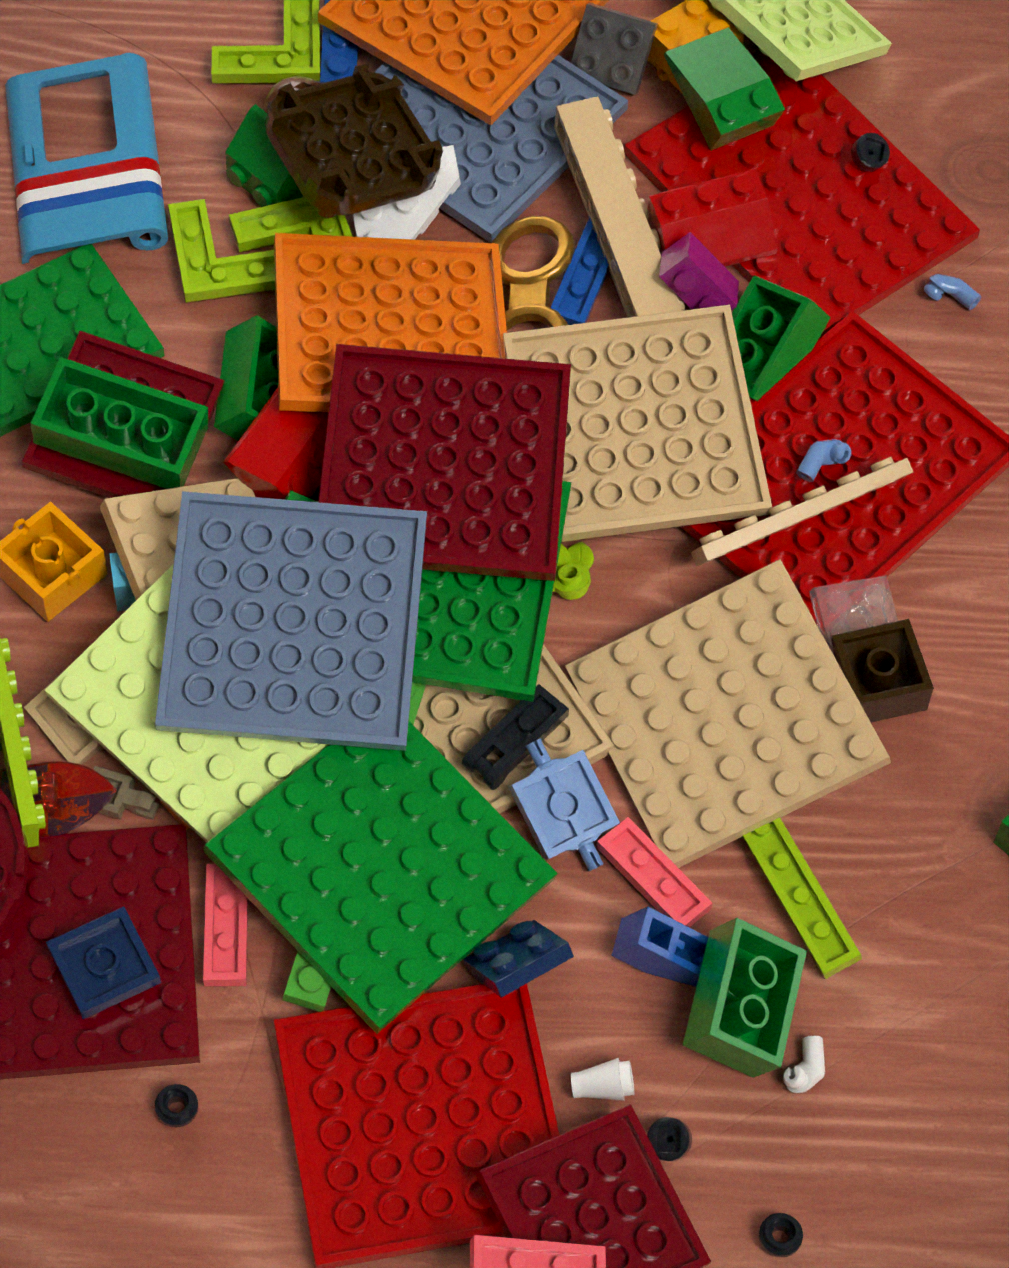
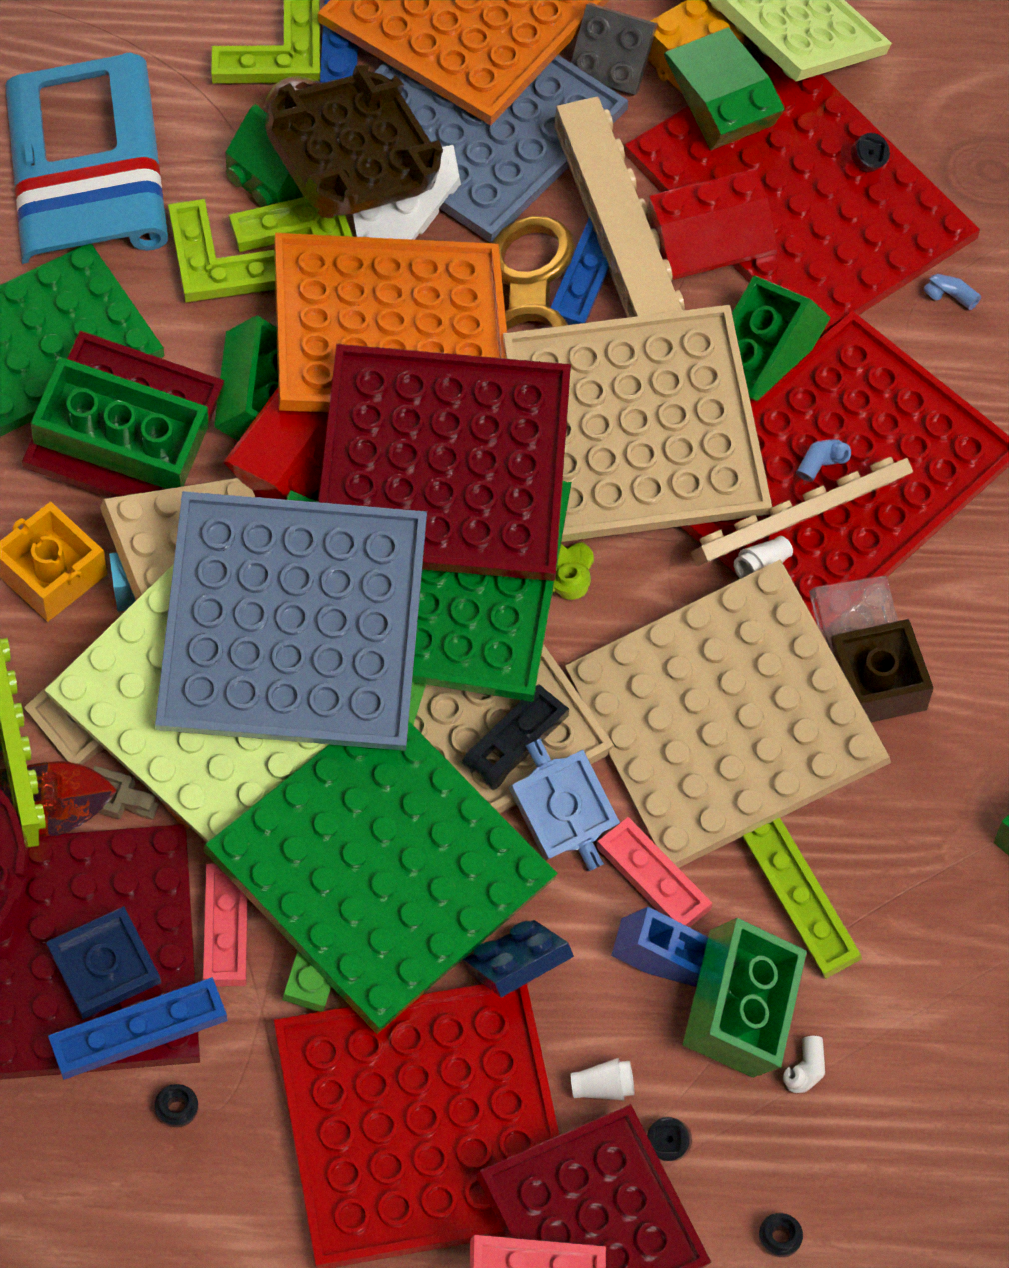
(137, 1028): none -> blue plate
(697, 275): magenta brick -> none
(762, 555): none -> white cone

